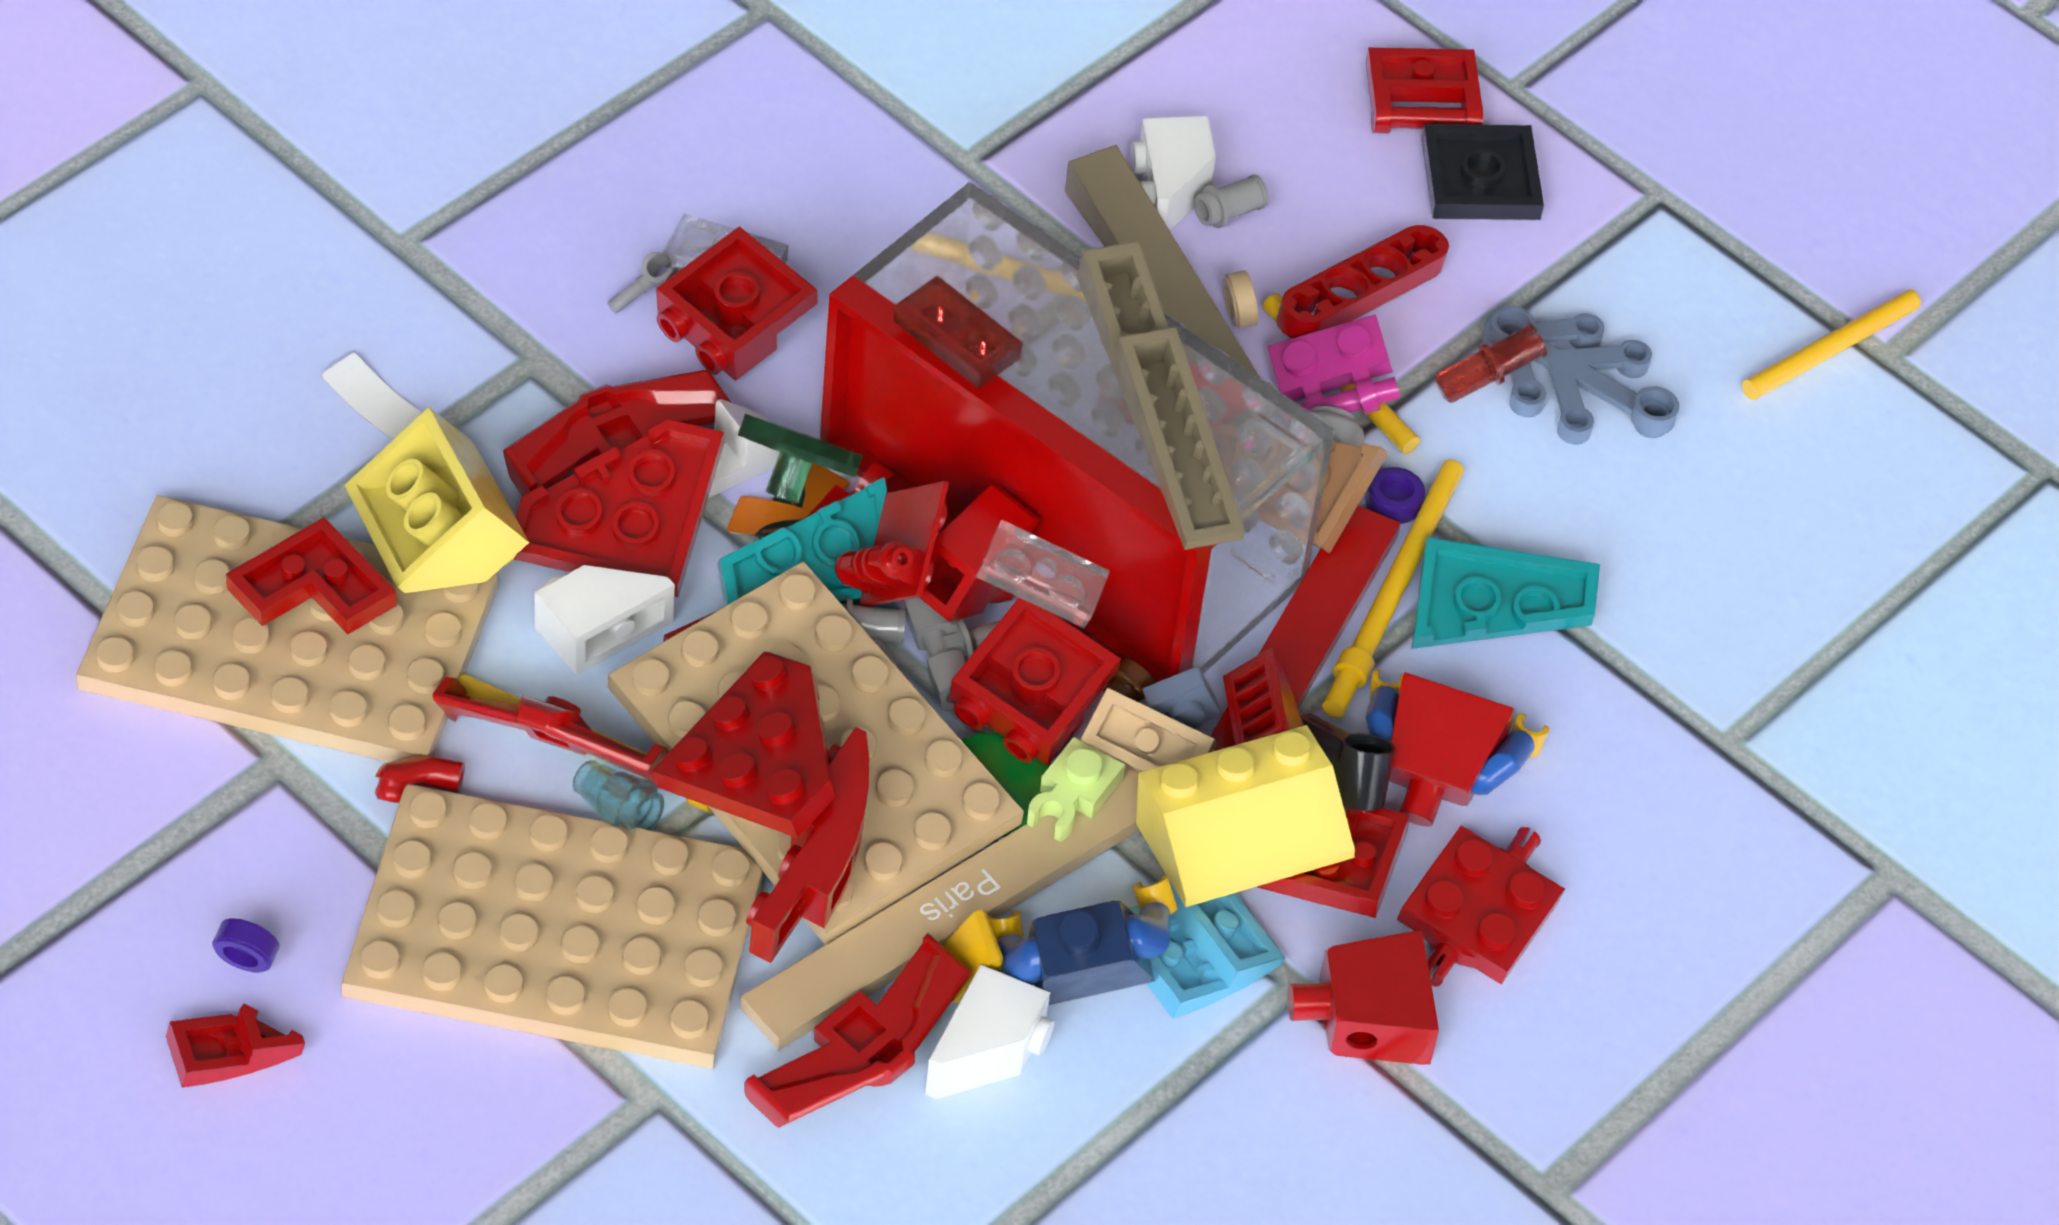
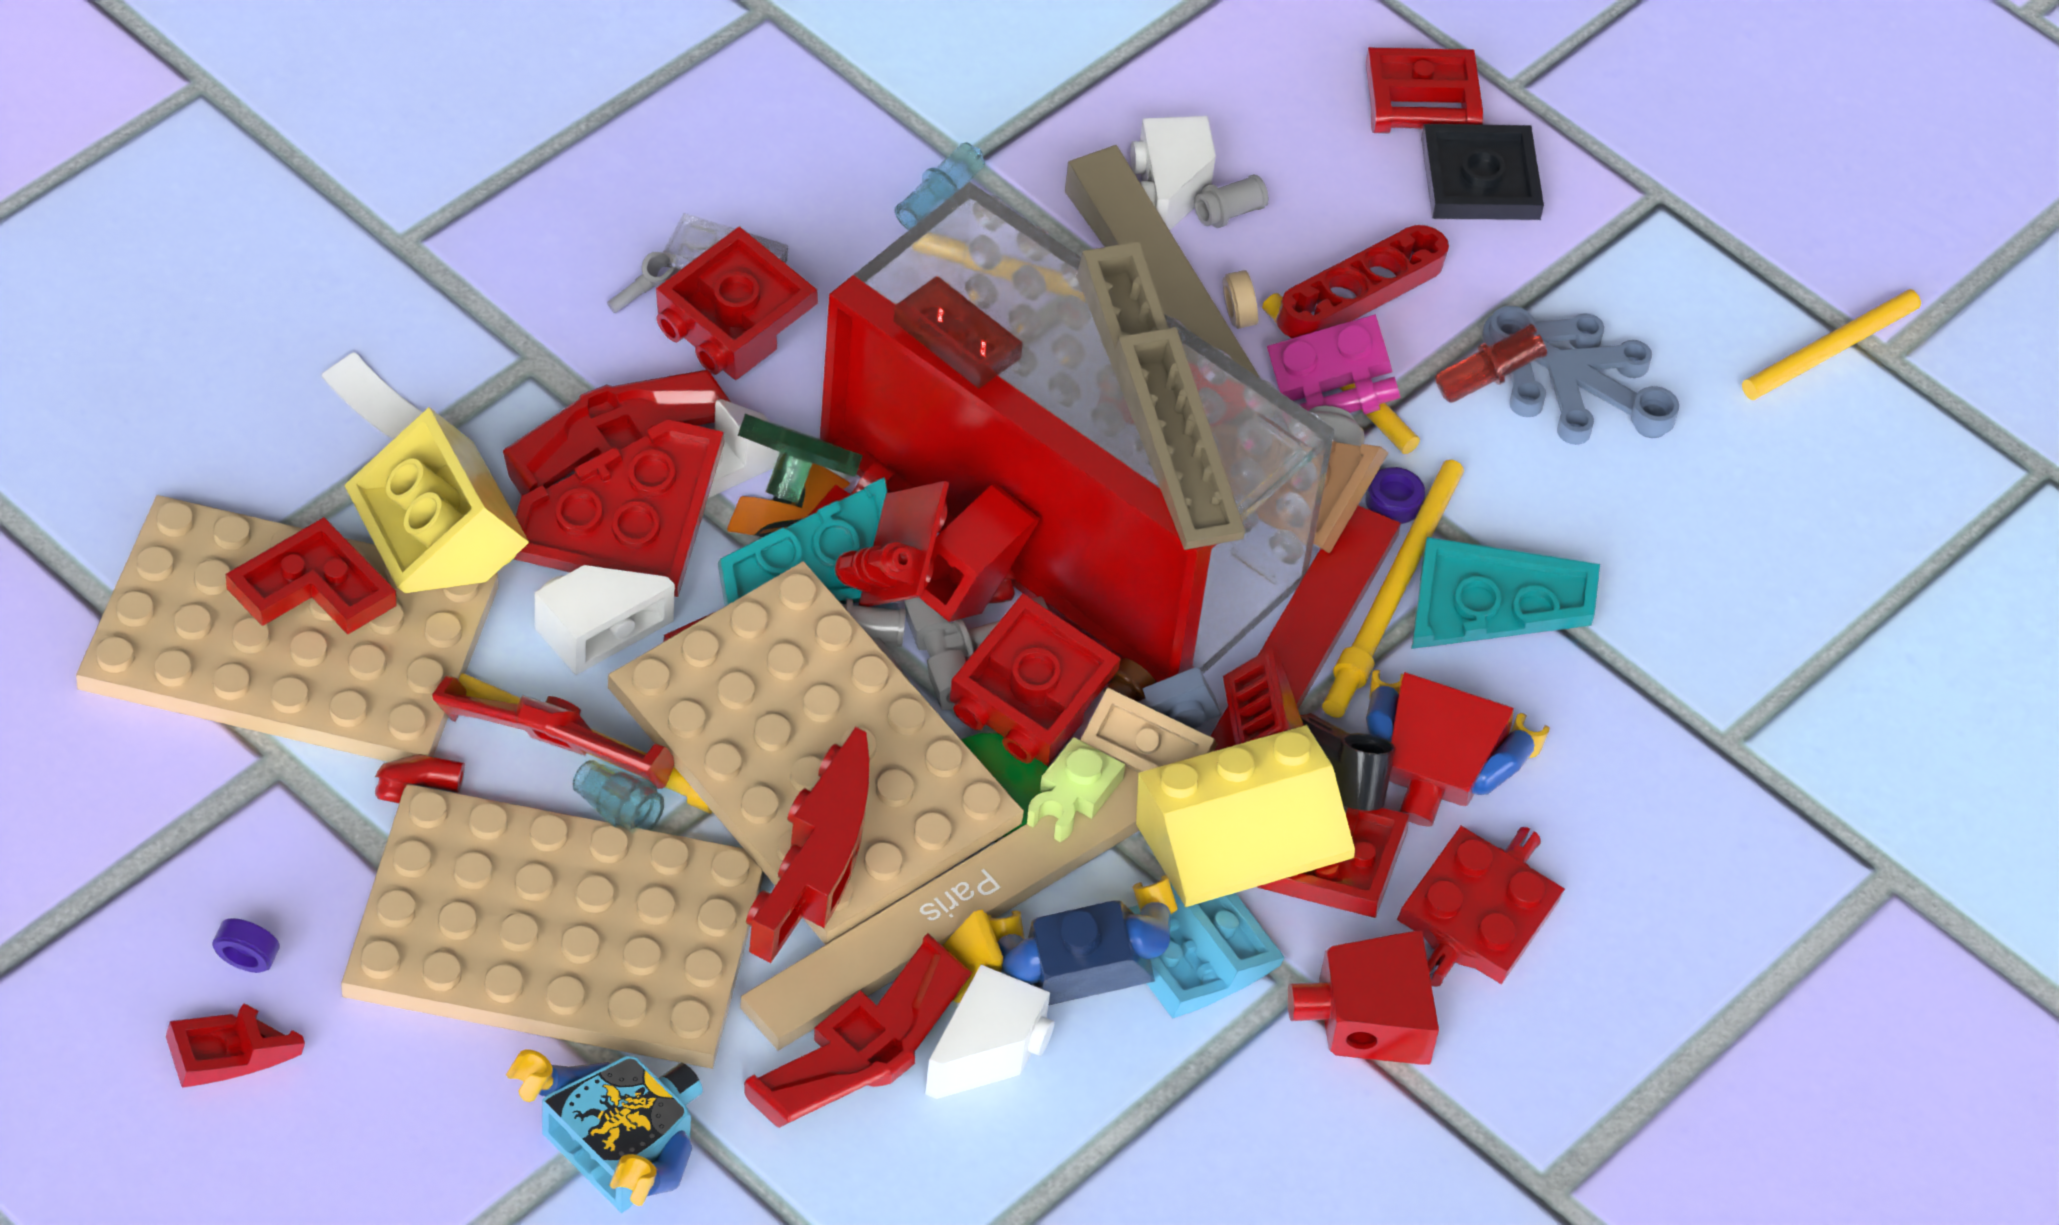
(615, 1121): none -> torso
(758, 750): red plate -> none
(940, 184): none -> clear light blue axle
(1042, 574): clear plate -> none

